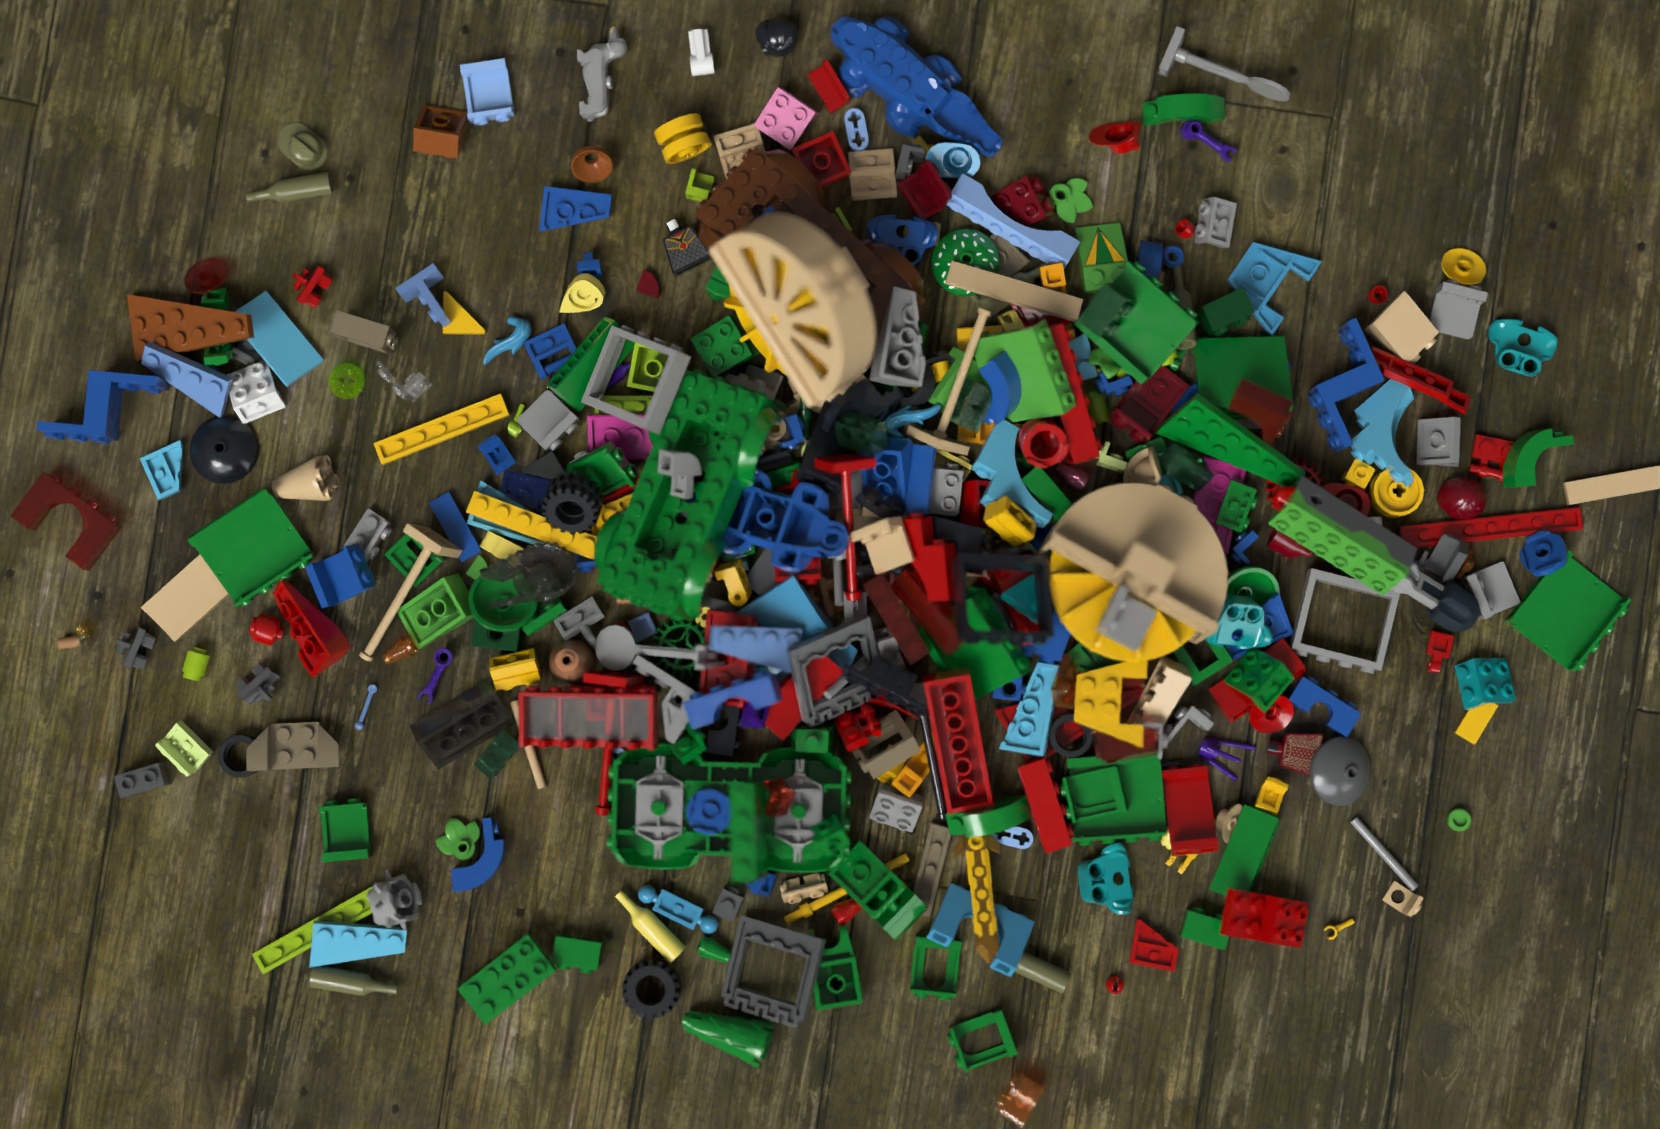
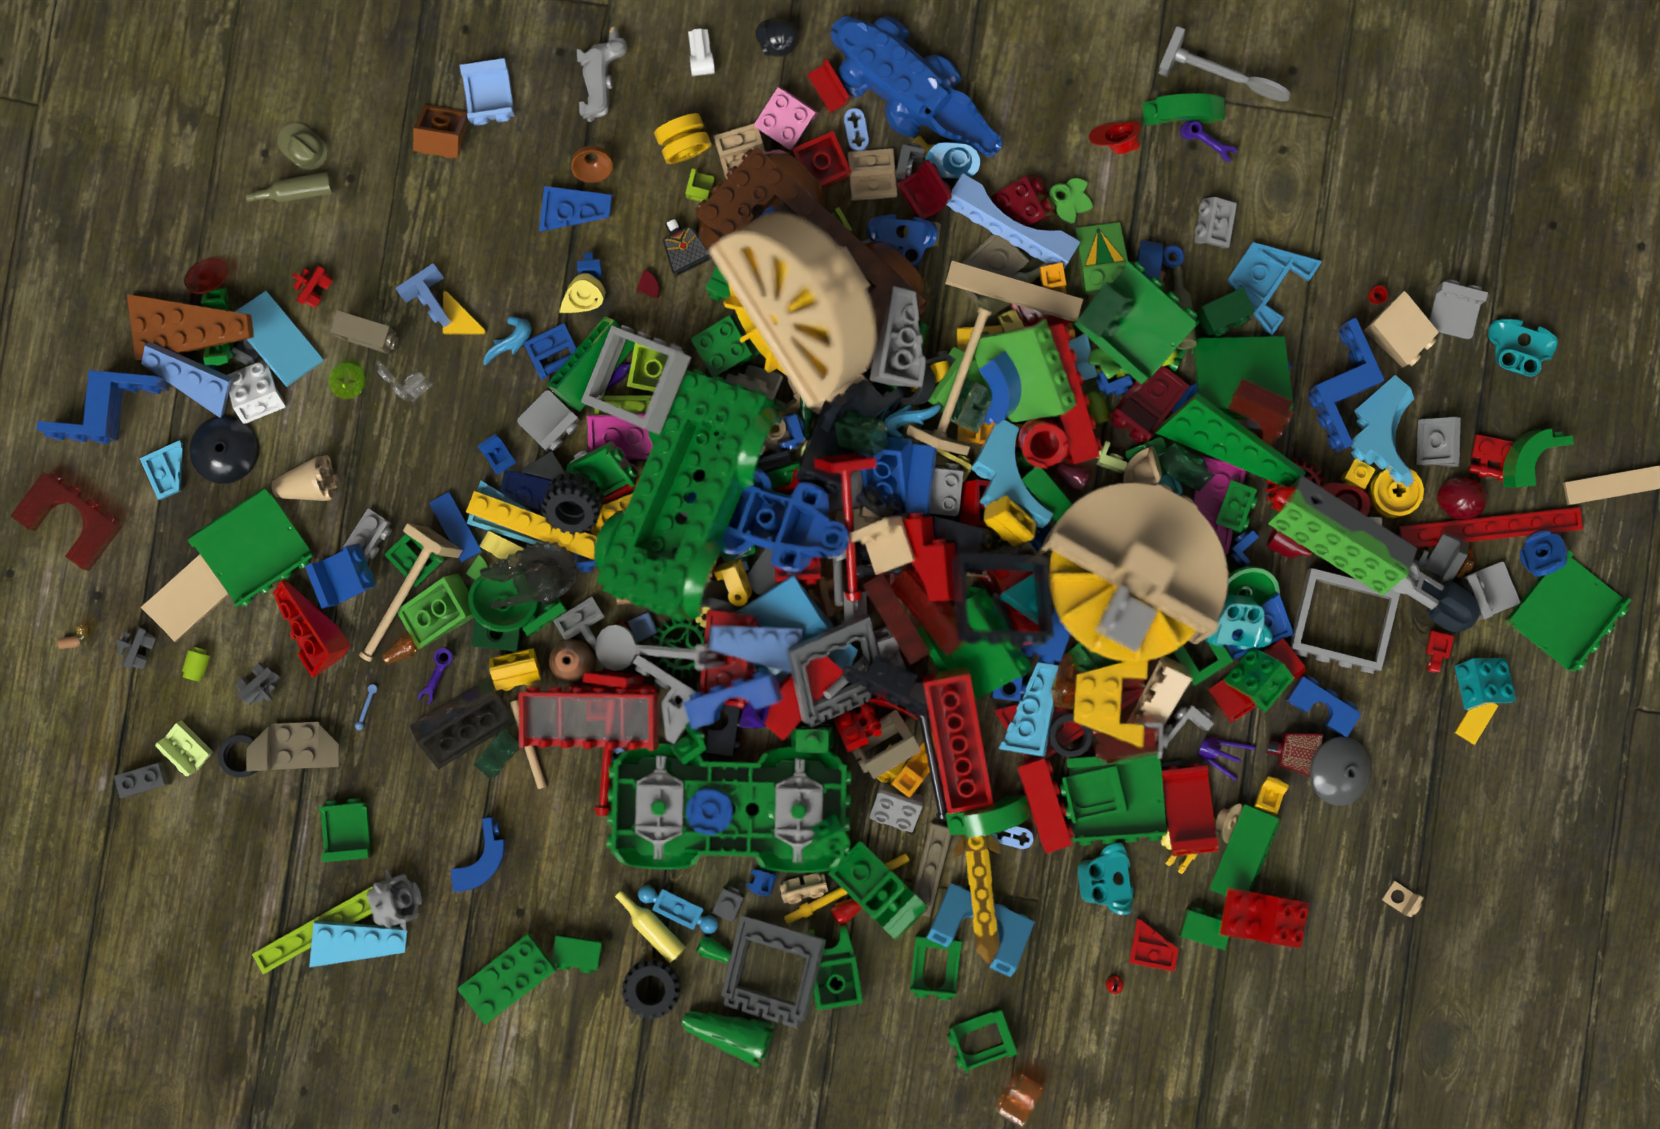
(265, 629): red head -> none
(347, 981): olive piece -> none
(441, 429): yellow plate -> none
(458, 835): bright green plate -> none
(513, 427): lime hand -> none
(682, 468): light grey brick -> none
(748, 832): green panel -> none
(779, 799): clear red bracket -> none
(960, 244): green dish -> none
(1043, 972): olive piece -> none
(1184, 229): red hinge -> none
(1274, 719): red dish -> none
(1338, 927): yellow hand -> none
(1384, 853): light grey bar -> none
(1421, 380): red wedge -> none
(1458, 819): bright green tile -> none
(1463, 266): yellow dish -> none

